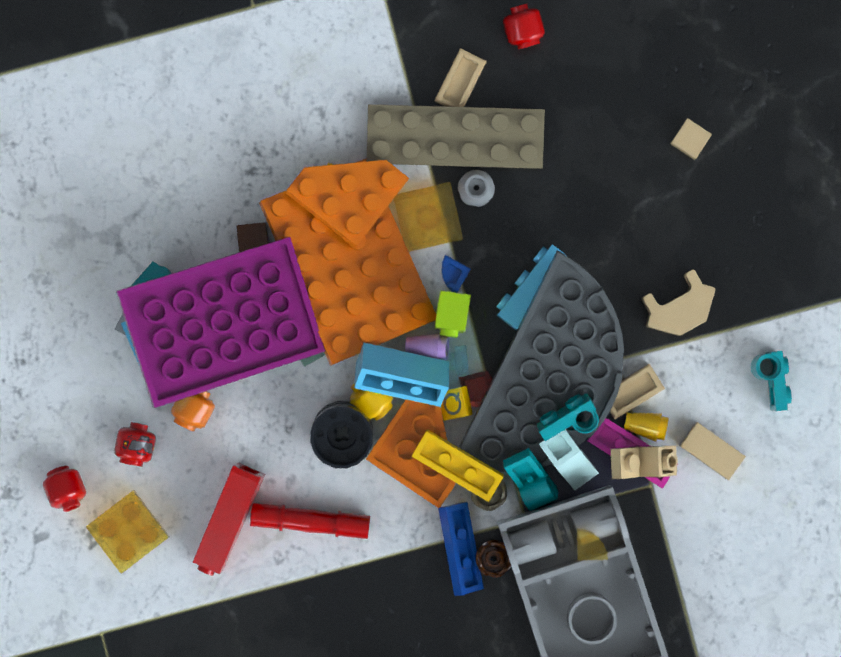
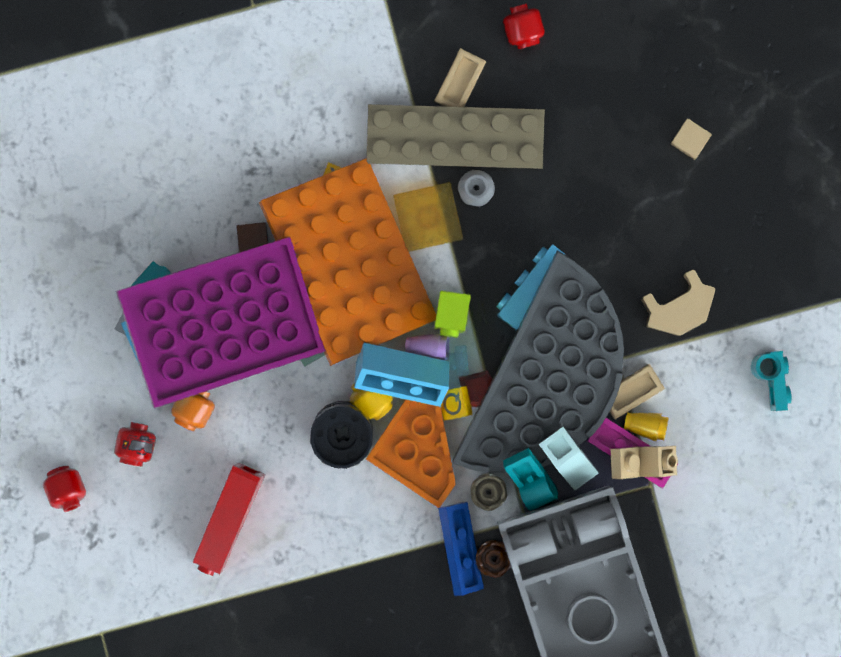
(127, 531): clear yellow plate -> none
(310, 520): red piece -> none
(348, 195): orange plate -> none
(453, 273): blue tile -> none
(458, 465): yellow plate -> none
(555, 422): teal plate -> none
(590, 546): clear yellow tile -> none
(712, 451): tan tile -> none

